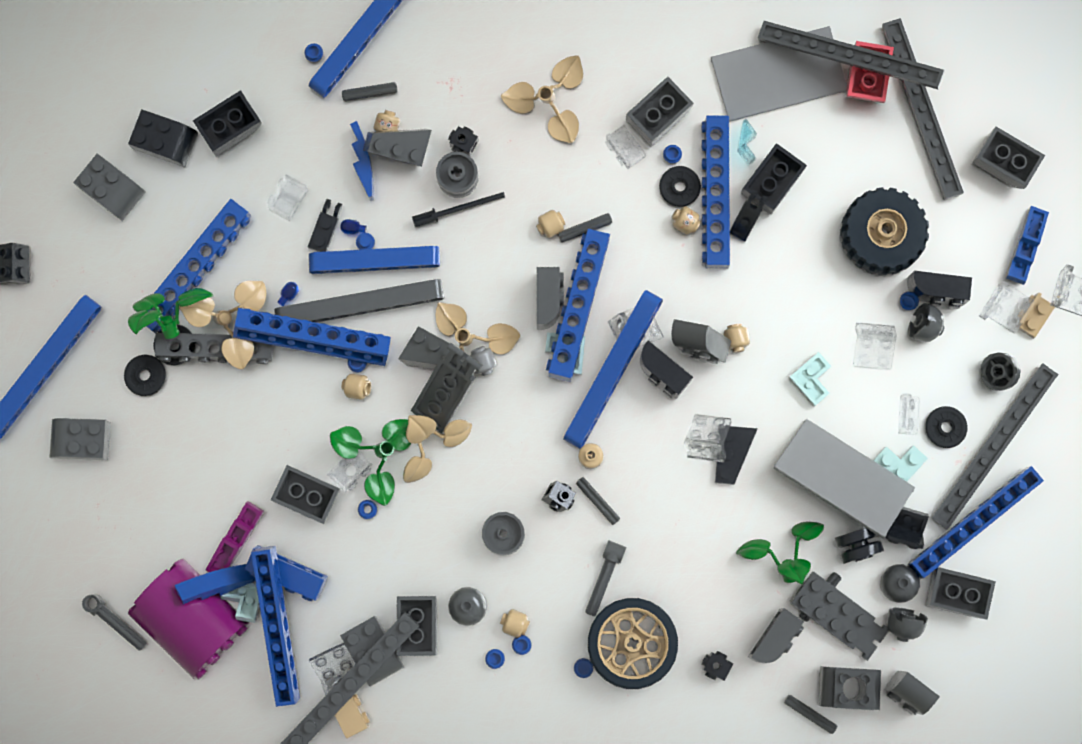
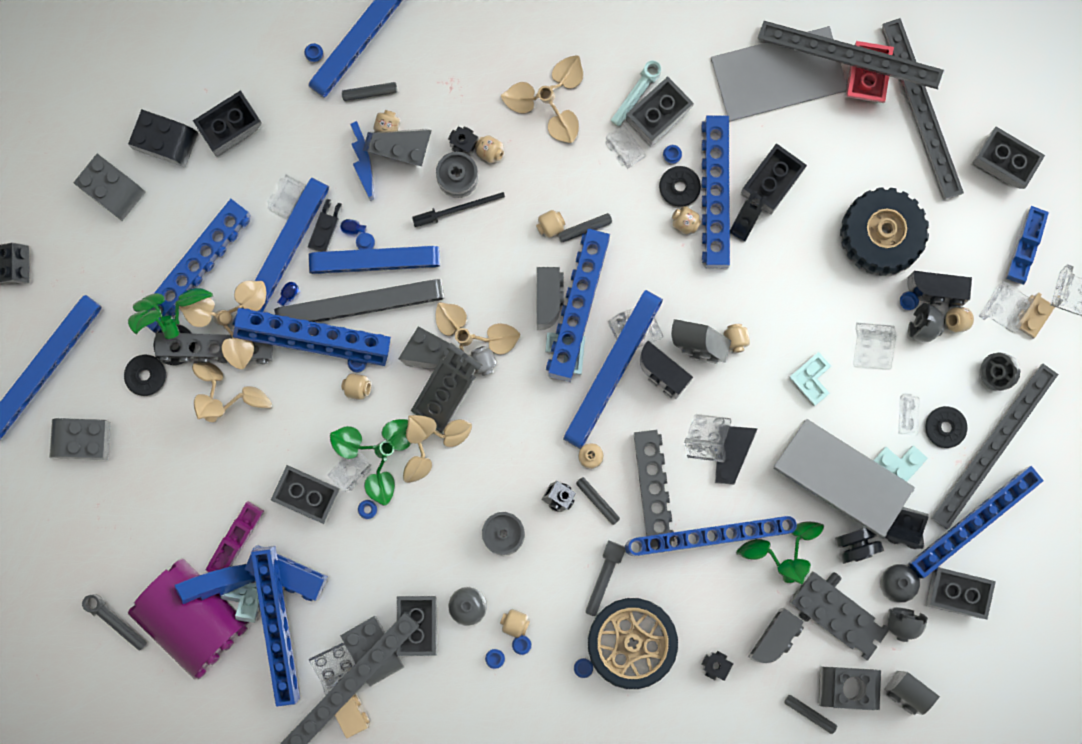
(211, 408): none -> tan plant
(291, 237): none -> blue beam
(489, 149): none -> tan head
(637, 92): none -> light aqua axle
(653, 439): none -> dark grey brick
(719, 532): none -> blue beam
(747, 134): clear light blue slope -> none
(959, 319): none -> tan head

